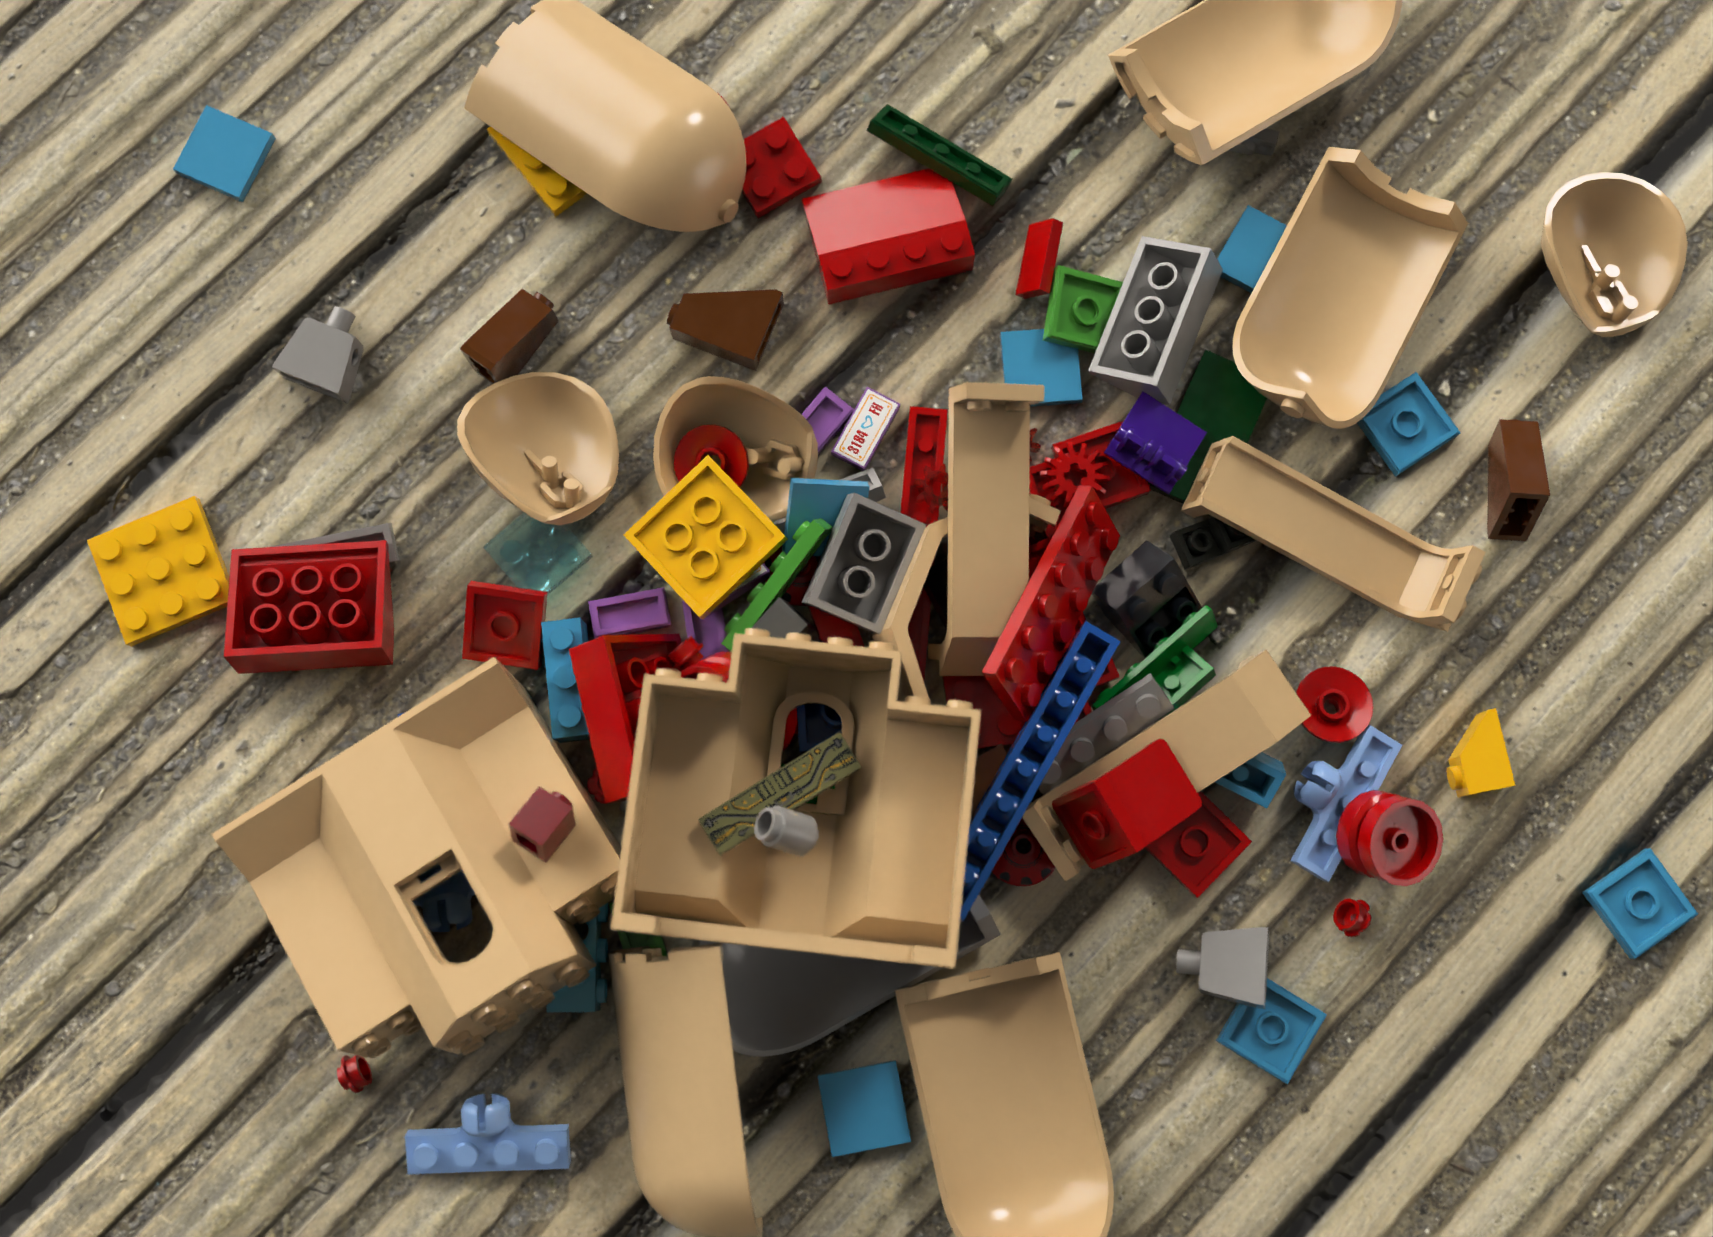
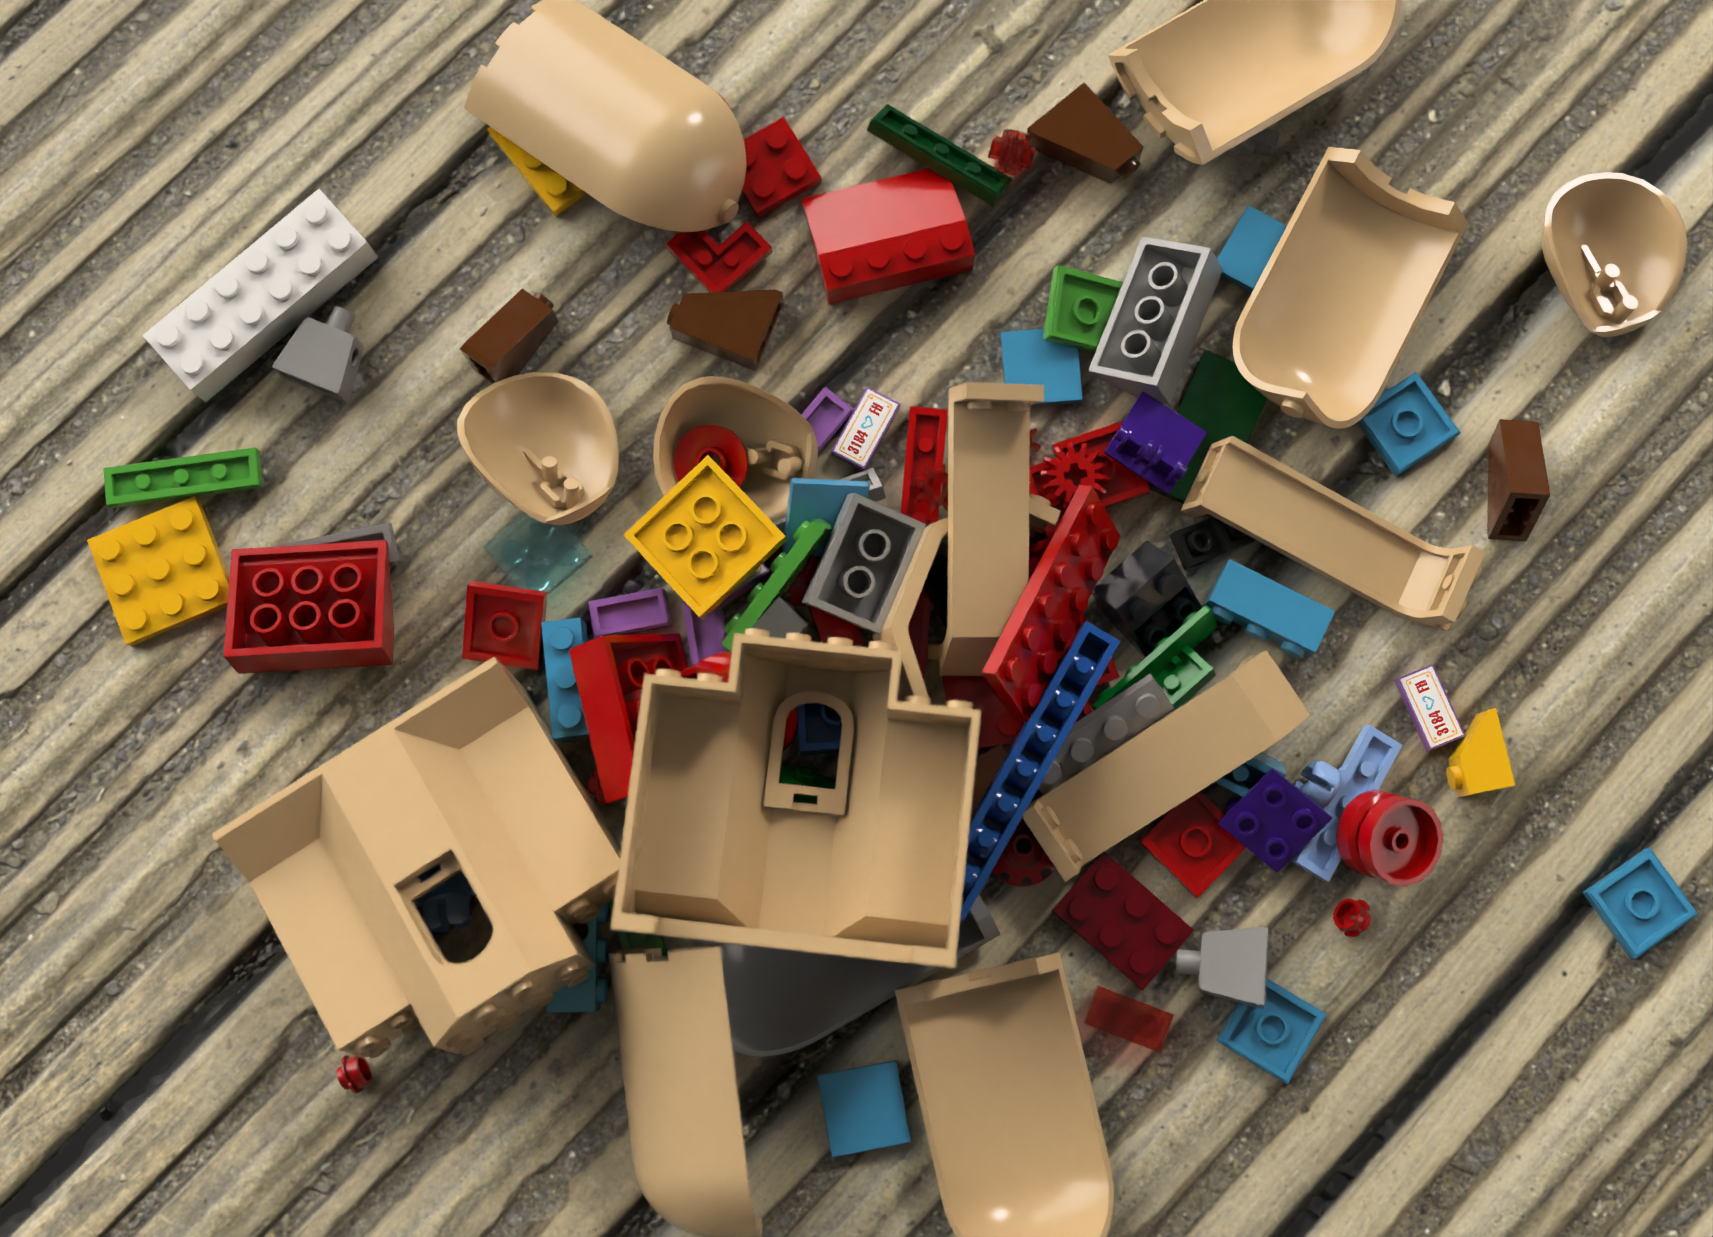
(183, 477): none -> bright green plate
(224, 153): dark azure tile -> none
(261, 296): none -> white brick
(487, 1143): light blue plate -> none
(543, 823): dark red brick -> none
(686, 653): red plate -> none
(721, 265): none -> red plate
(786, 787): olive tile -> none
(786, 830): light grey brick -> none
(1012, 152): none -> clear red gear
(1039, 258): red tile -> none
(1087, 137): none -> reddish brown slope
(1122, 920): none -> dark red plate
(1128, 805): red piece -> none
(1128, 1018): none -> clear red plate
(1268, 610): none -> dark azure brick
(1274, 819): none -> dark purple hinge
(1346, 693): red dish -> none
(1429, 707): none -> white tile

